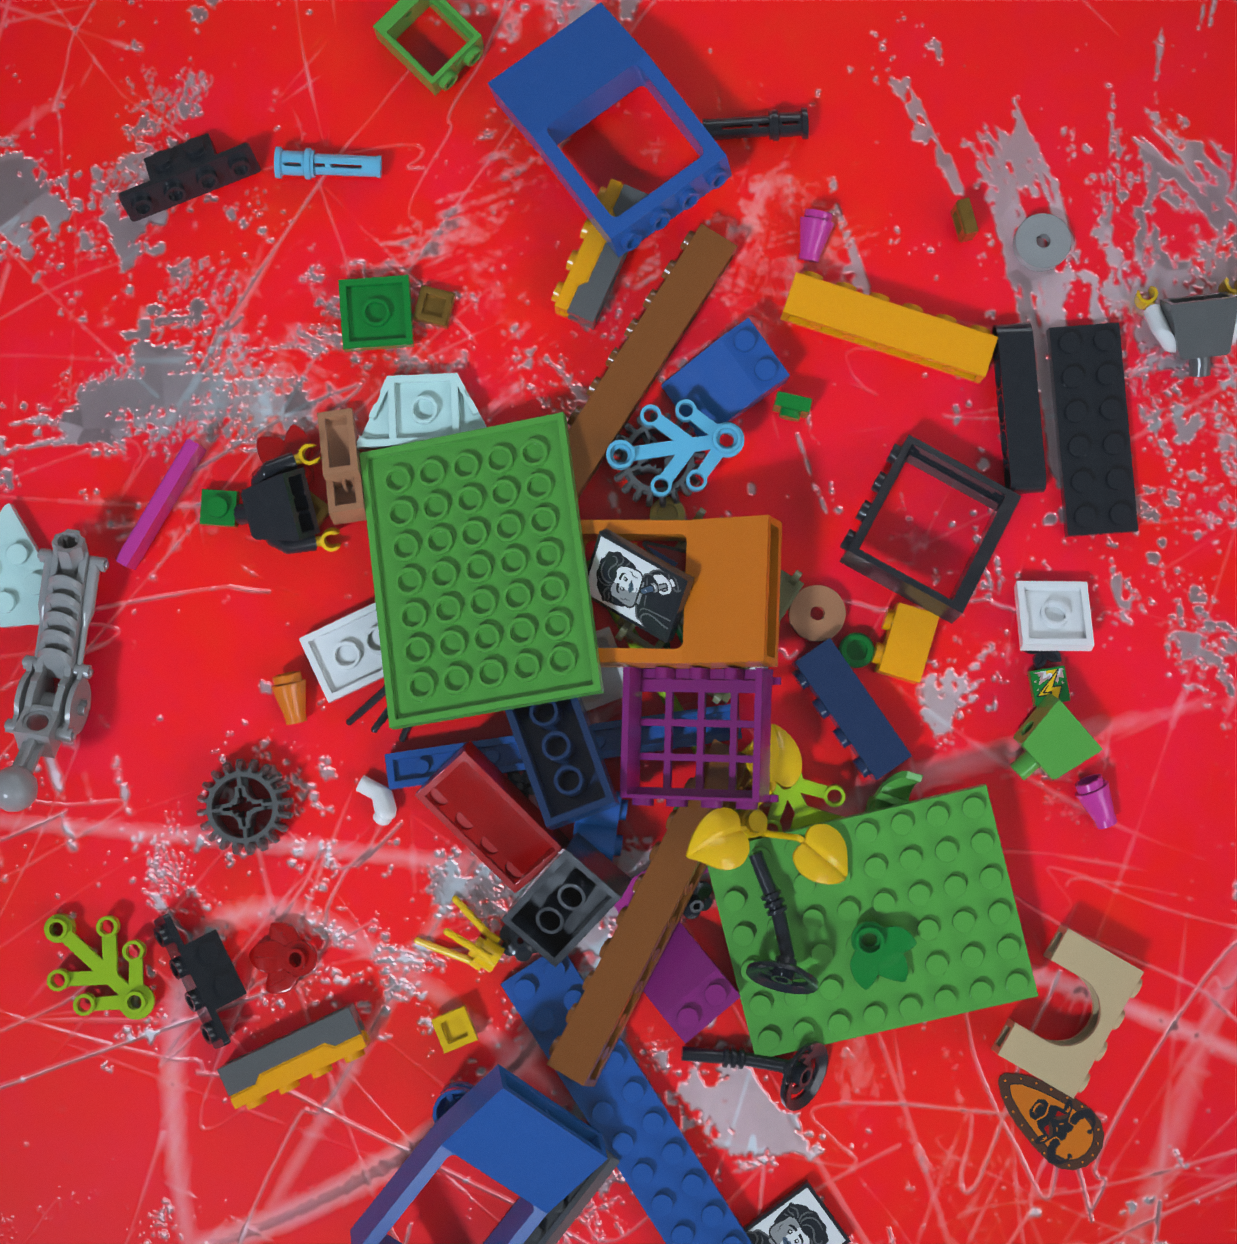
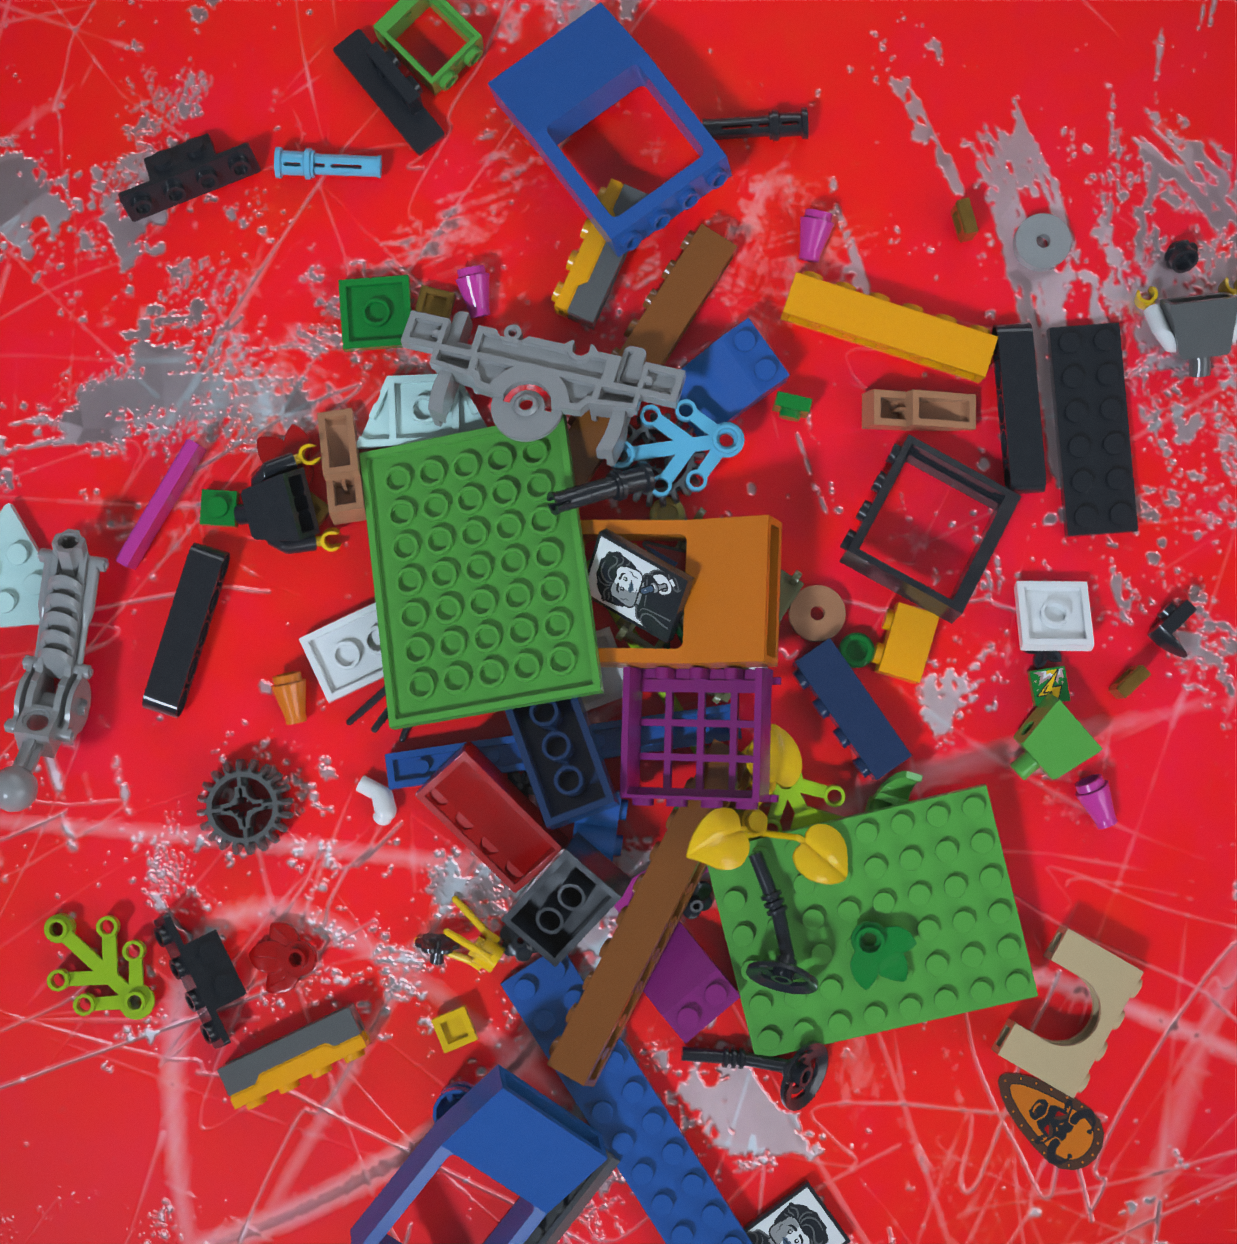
(186, 630): none -> black beam
(390, 90): none -> black bracket
(436, 946): none -> black plant
(474, 288): none -> dark pink cone
(576, 383): none -> light grey piece
(615, 485): none -> black pin
(918, 410): none -> nougat slope
(1129, 681): none -> pearl gold tile
(1171, 618): none -> black plate
(1181, 256): none -> black plate

